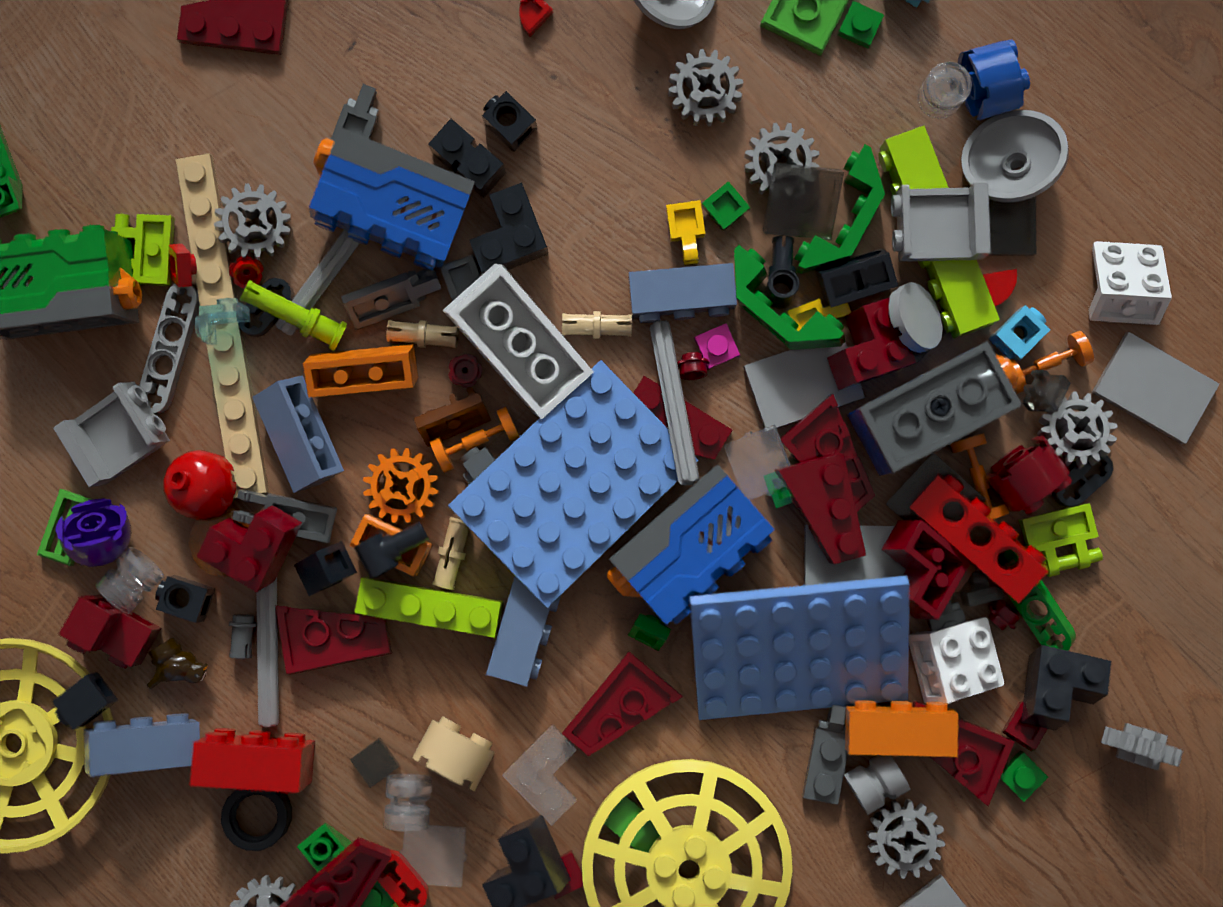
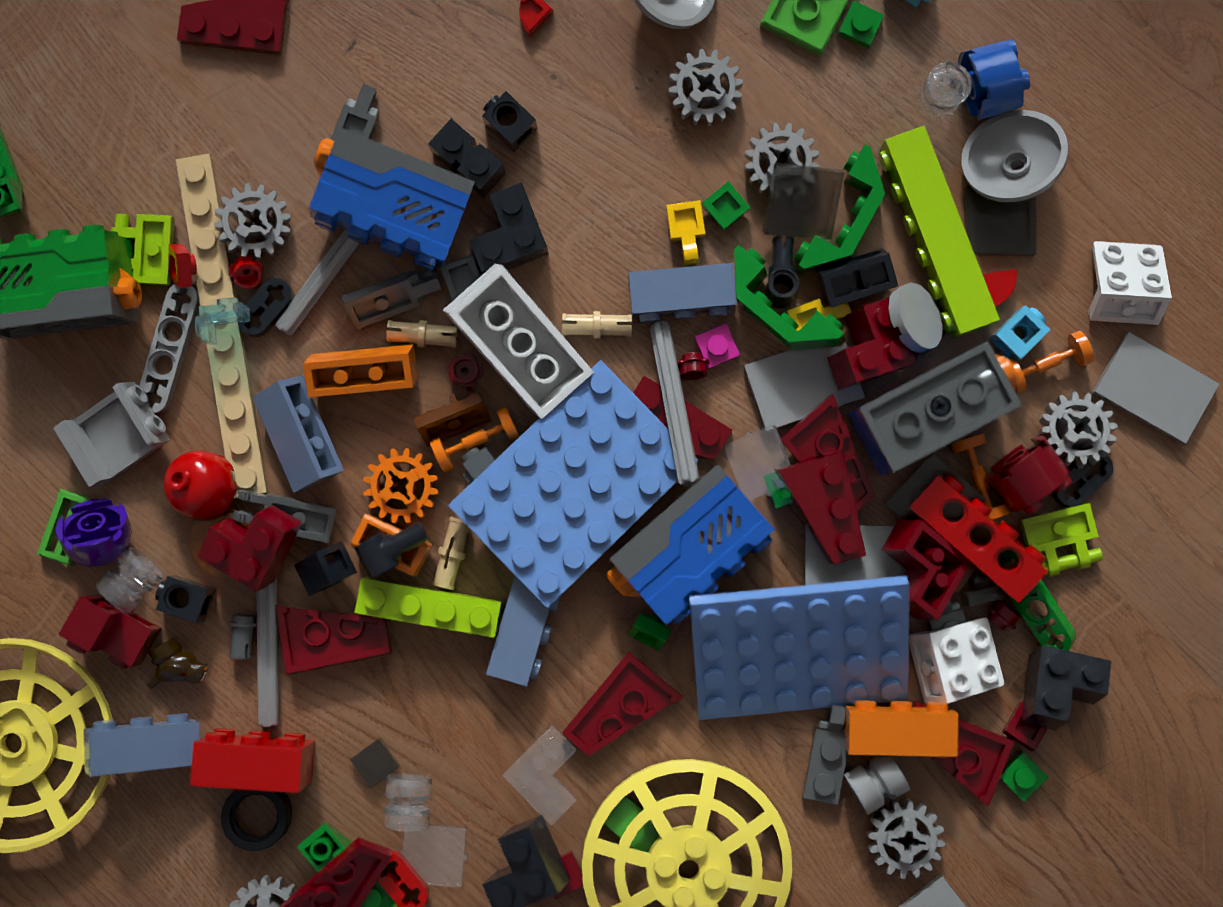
(84, 701): black brick -> none
(308, 321): lime pin -> none
(454, 753): tan brick -> none
(941, 223): light grey panel -> none
(1045, 392): clear smoke tile -> none
(1142, 746): light grey gear -> none

